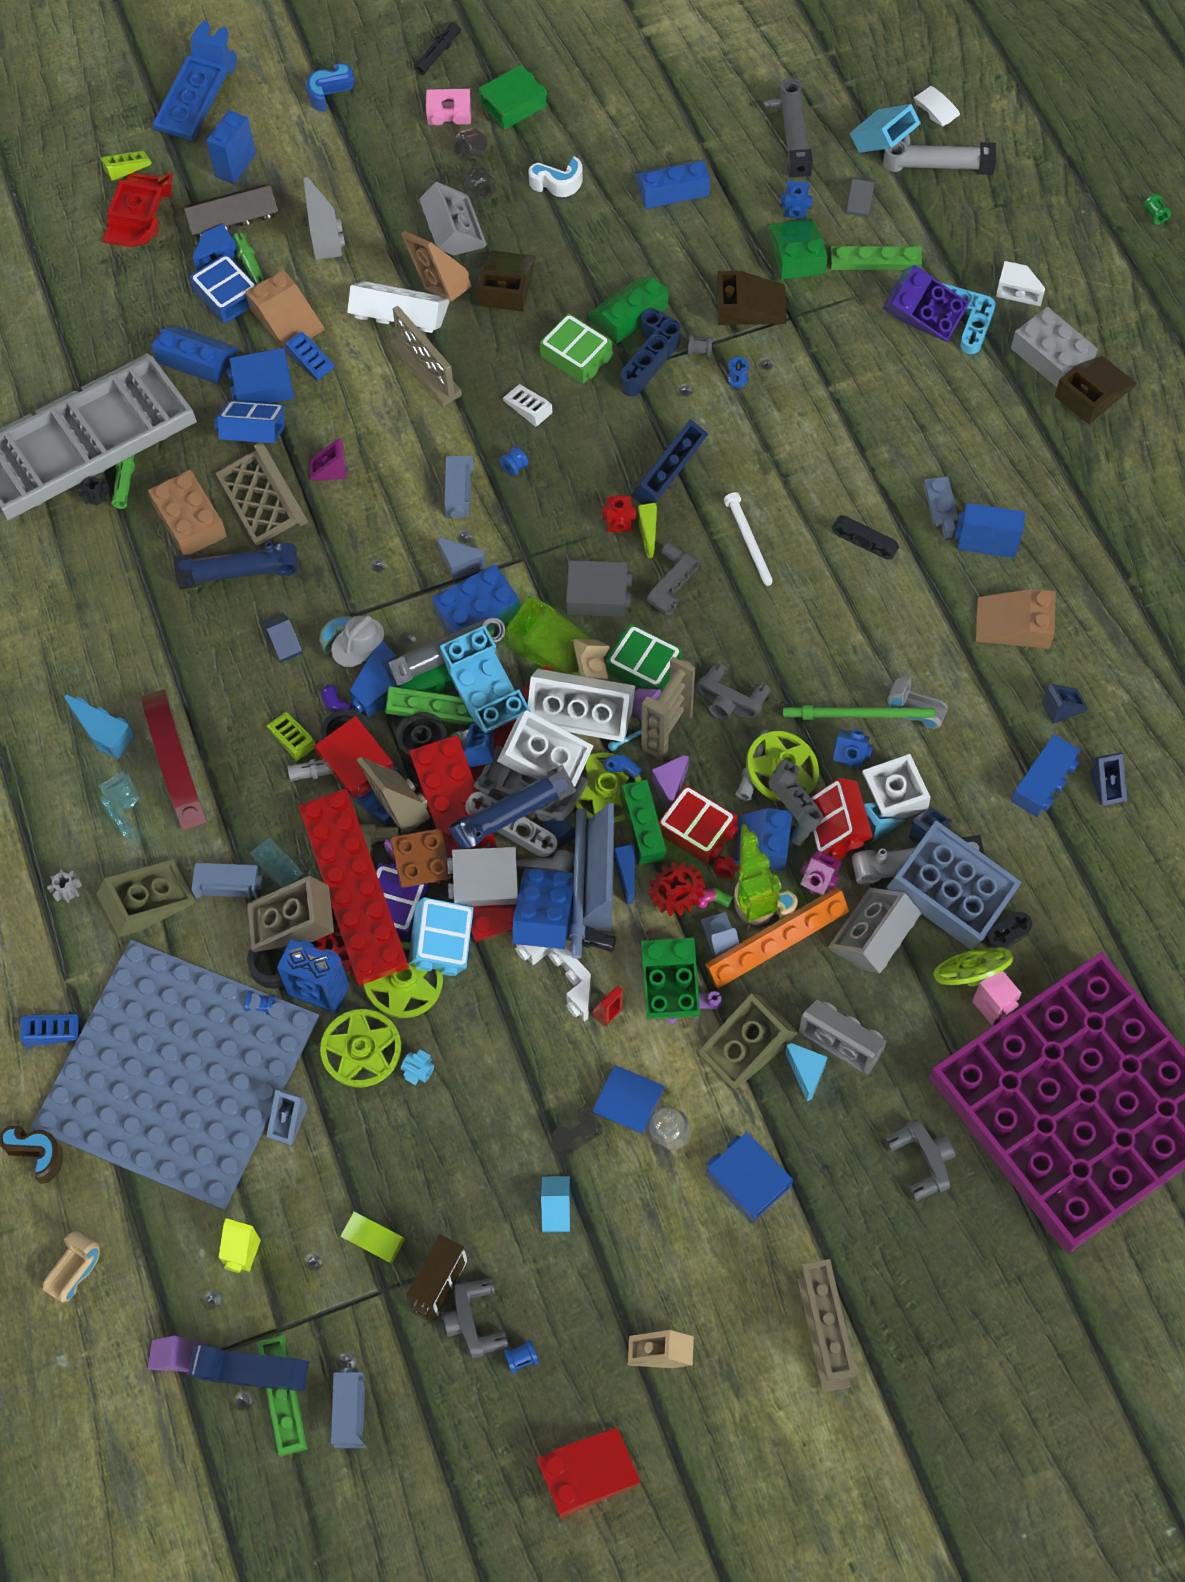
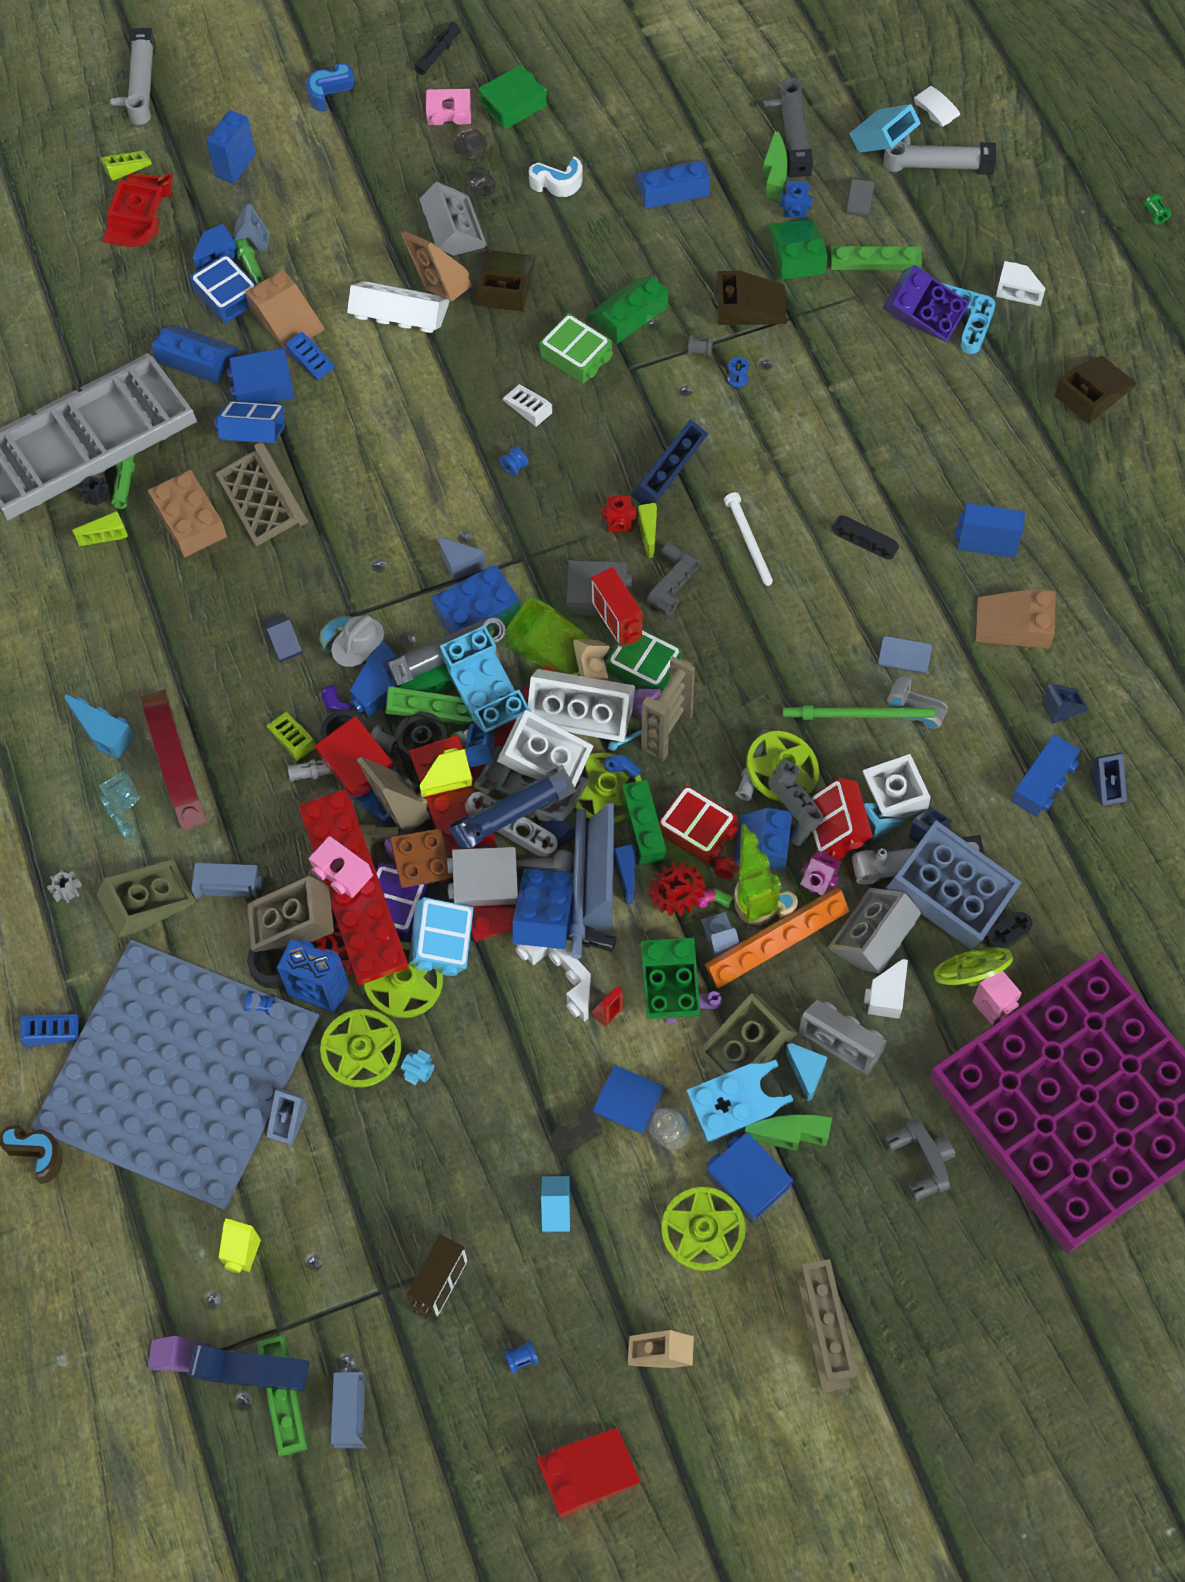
(72, 1266): tan animal -> none
(101, 530): none -> lime slope
(138, 97): none -> light grey piece
(196, 83): blue hinge -> none
(231, 209): slope -> none
(251, 226): none -> sand blue slope
(274, 559): dark blue piece -> none
(275, 863): clear light blue slope -> none
(323, 224): light grey slope -> none
(329, 463): magenta slope -> none
(332, 856): none -> bright pink brick
(372, 1237): lime slope -> none
(385, 740): none -> dark grey bush
(423, 359): dark tan fence -> none
(447, 773): none -> neon yellow slope
(458, 486): sand blue window -> none
(461, 1320): dark grey connector -> none
(616, 607): none -> red brick
(662, 340): dark blue beam -> none
(669, 779): medium lavender slope -> none
(703, 1228): none -> lime wheel
(728, 701): dark grey connector -> none
(744, 1095): none -> medium azure brick
(775, 168): none -> bright green slope
(790, 1129): none -> bright green slope
(852, 748): blue brick -> none
(887, 992): none -> white slope
(905, 654): none -> sand blue slope
(941, 504): sand blue hinge -> none
(1052, 345): light grey brick -> none

